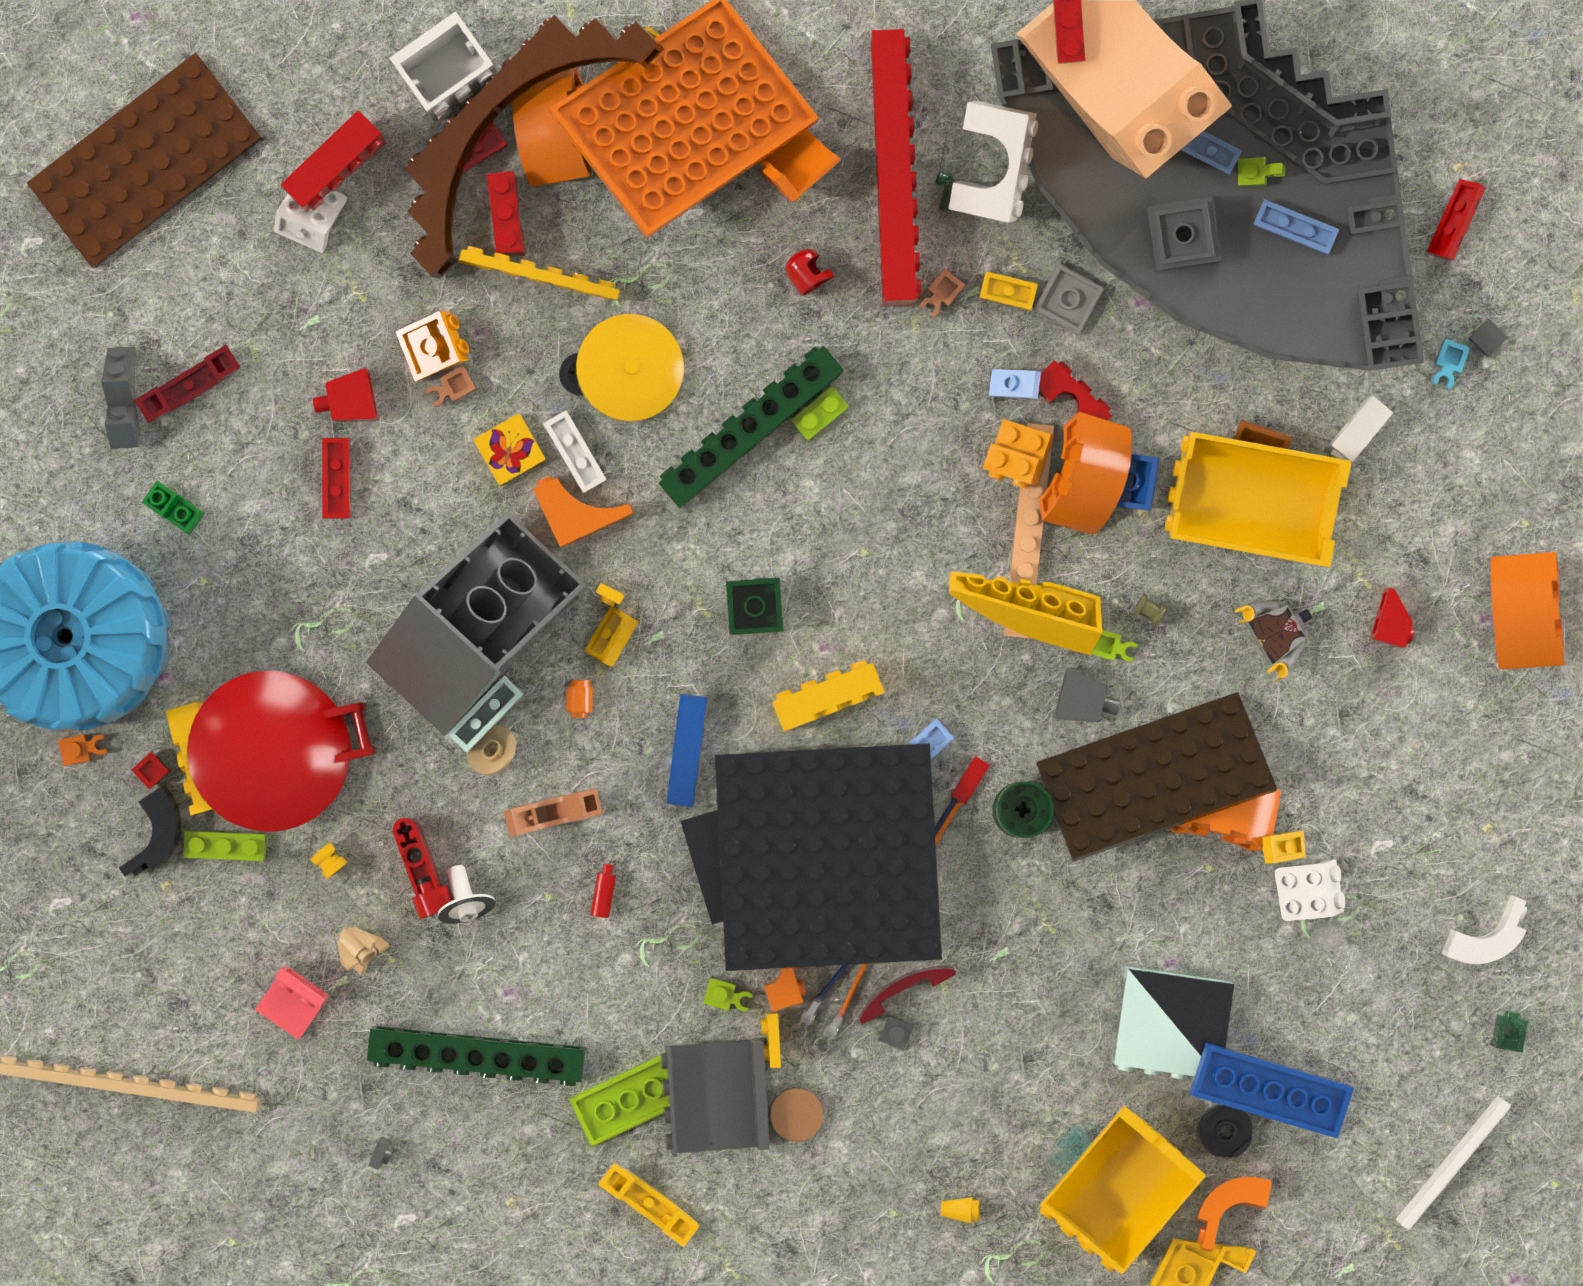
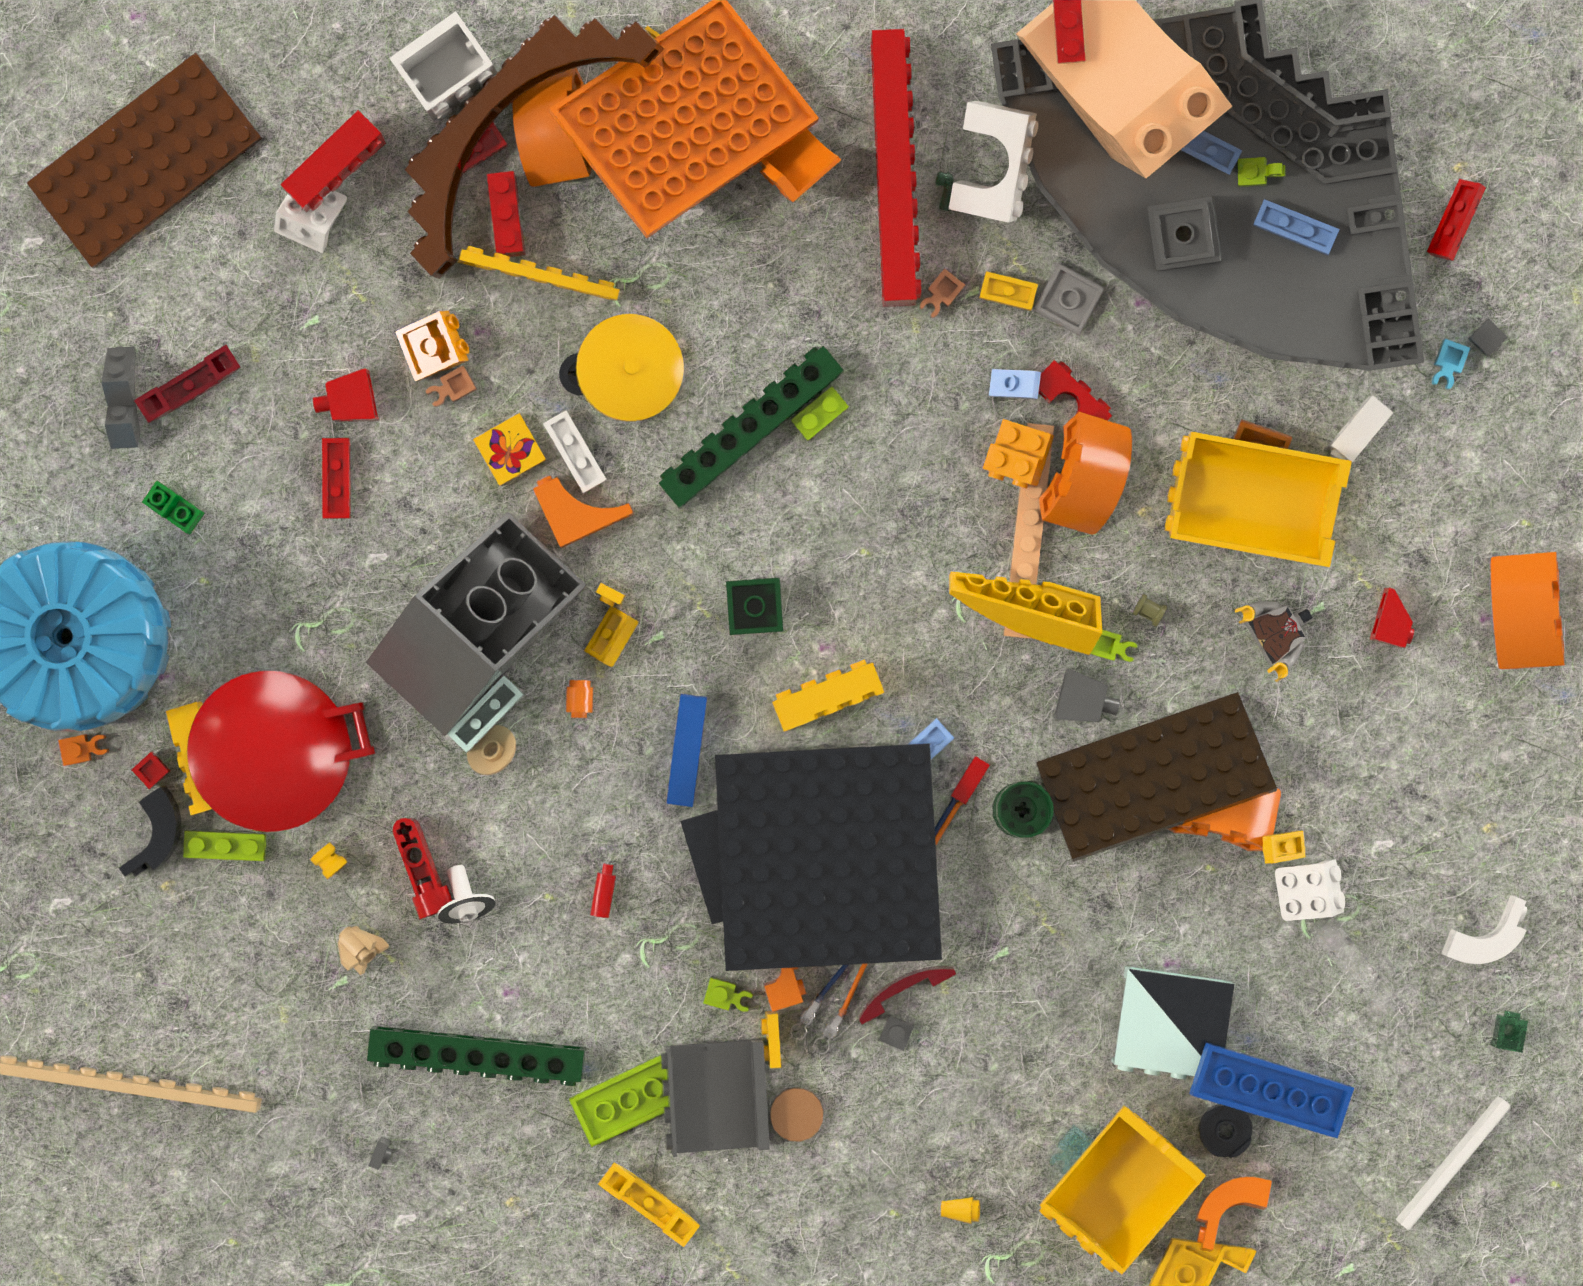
(292, 1002): coral bracket -> none
(553, 812): nougat arch -> none
(804, 272): red helmet -> none
(1140, 483): blue slope -> none

